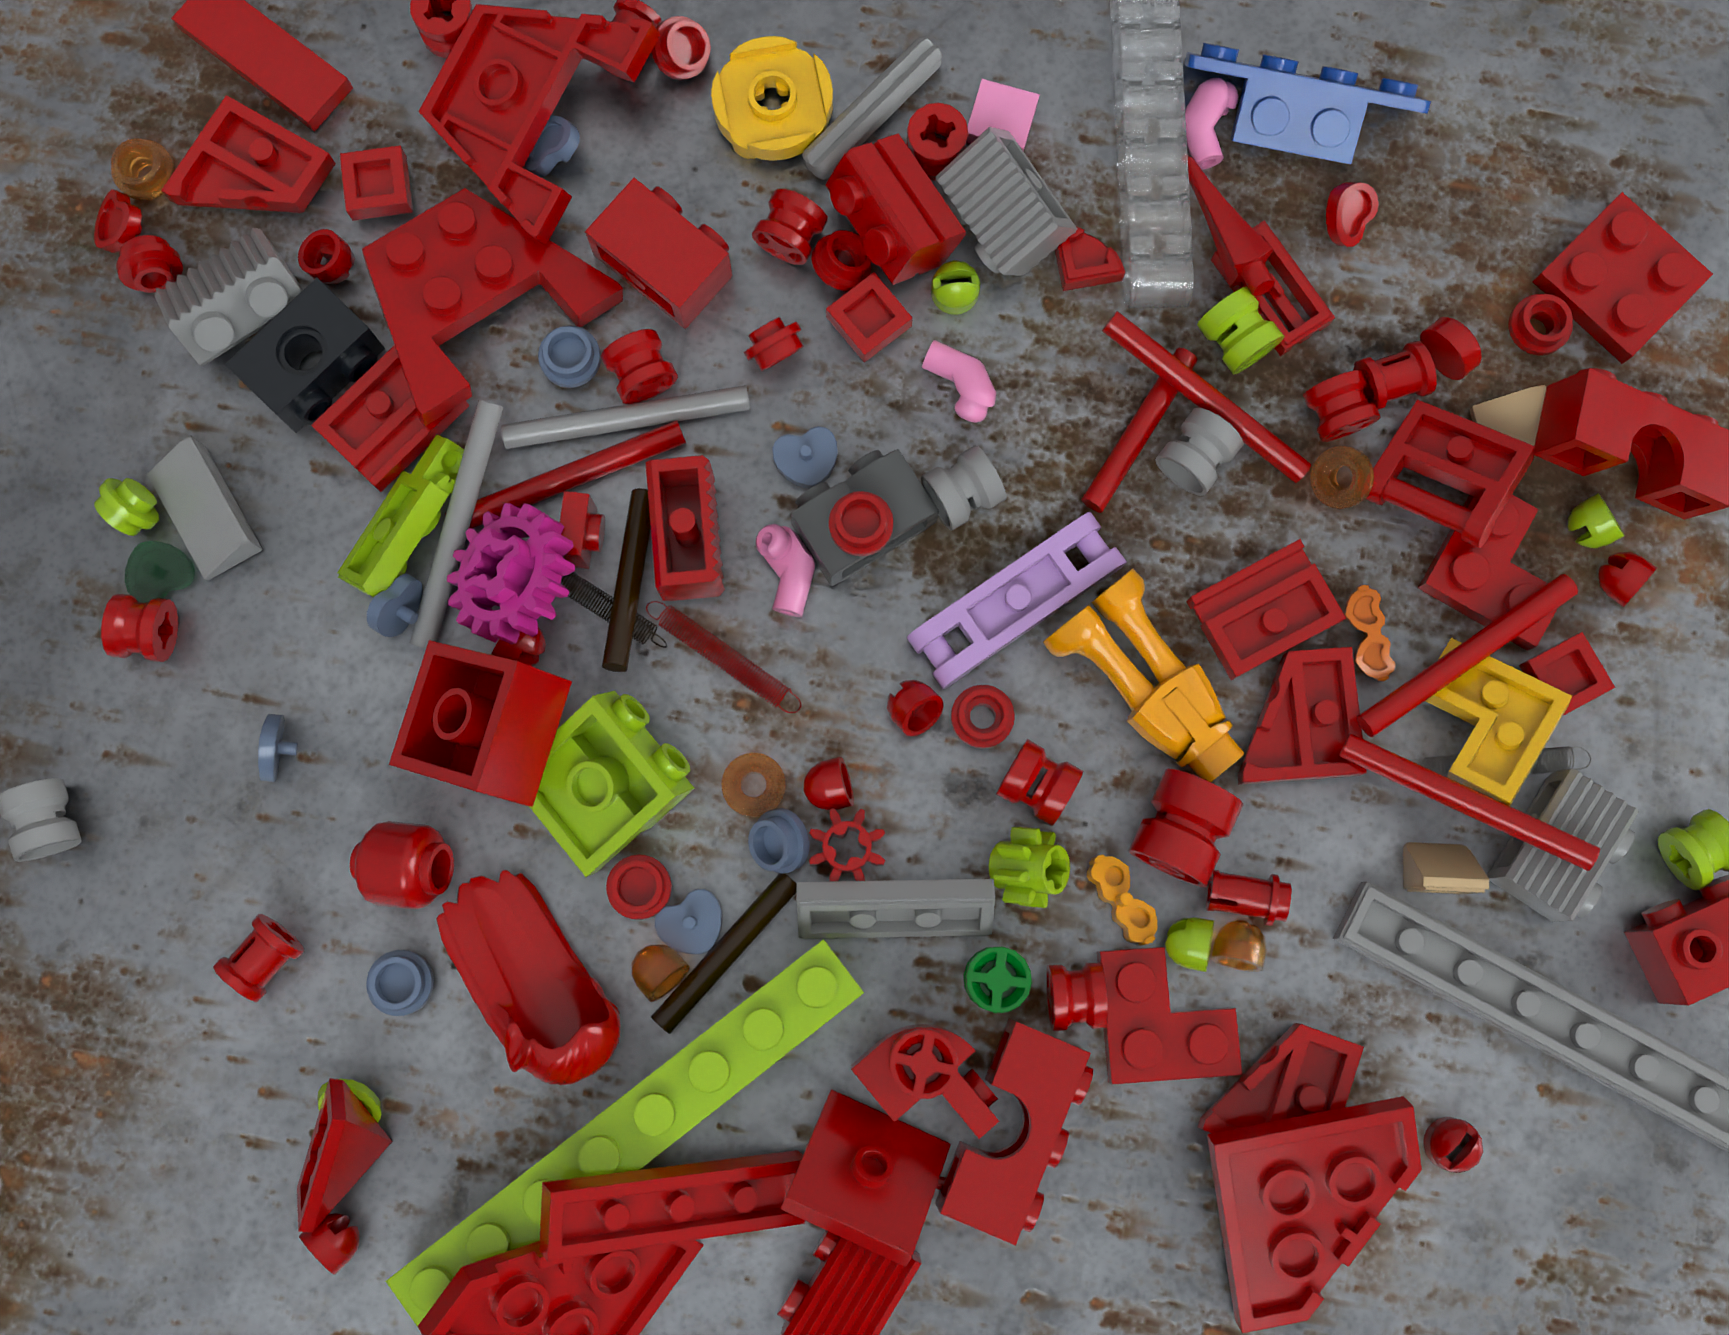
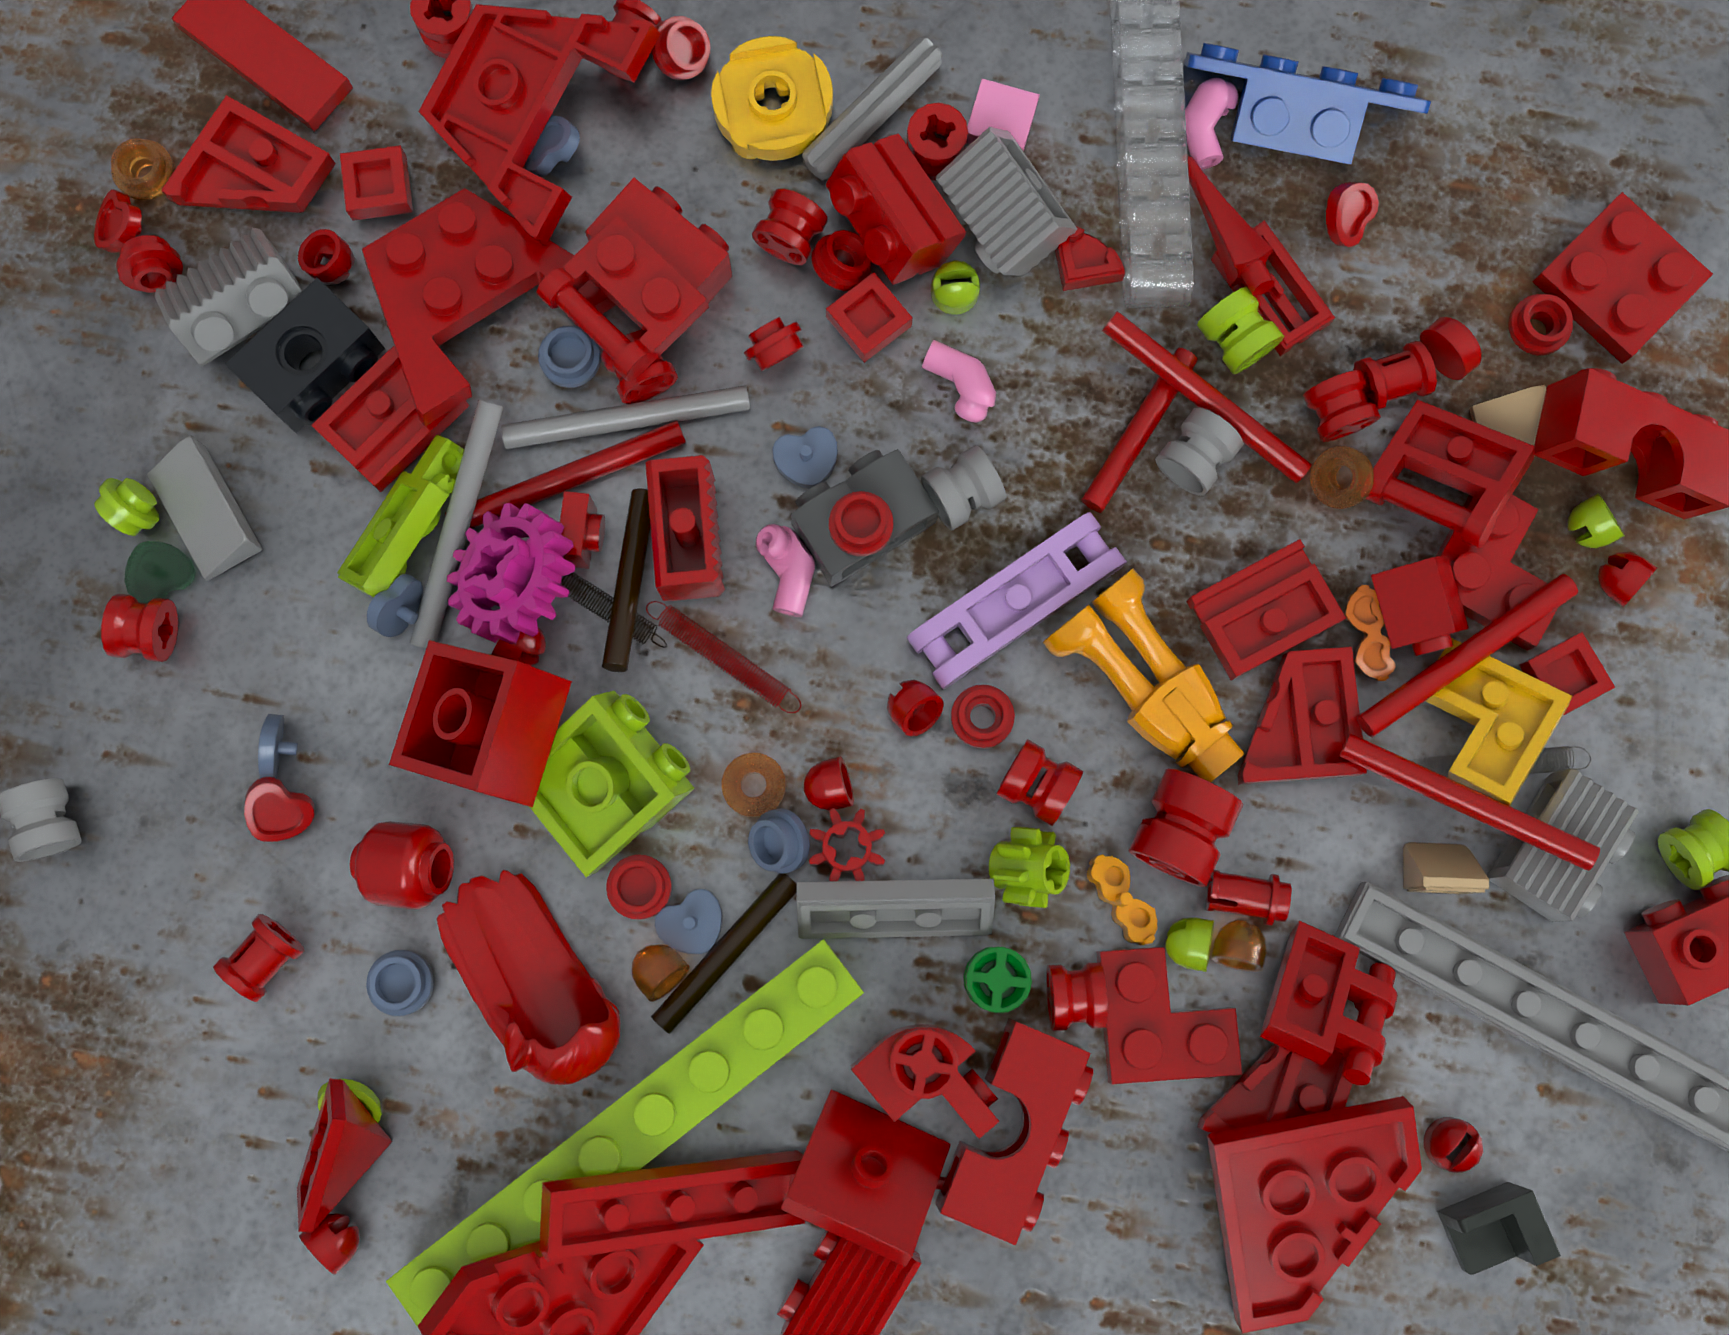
(275, 812): none -> red piece
(638, 283): none -> red plate
(1311, 999): none -> red plate
(1420, 604): none -> red brick
(1497, 1228): none -> pearl dark grey panel

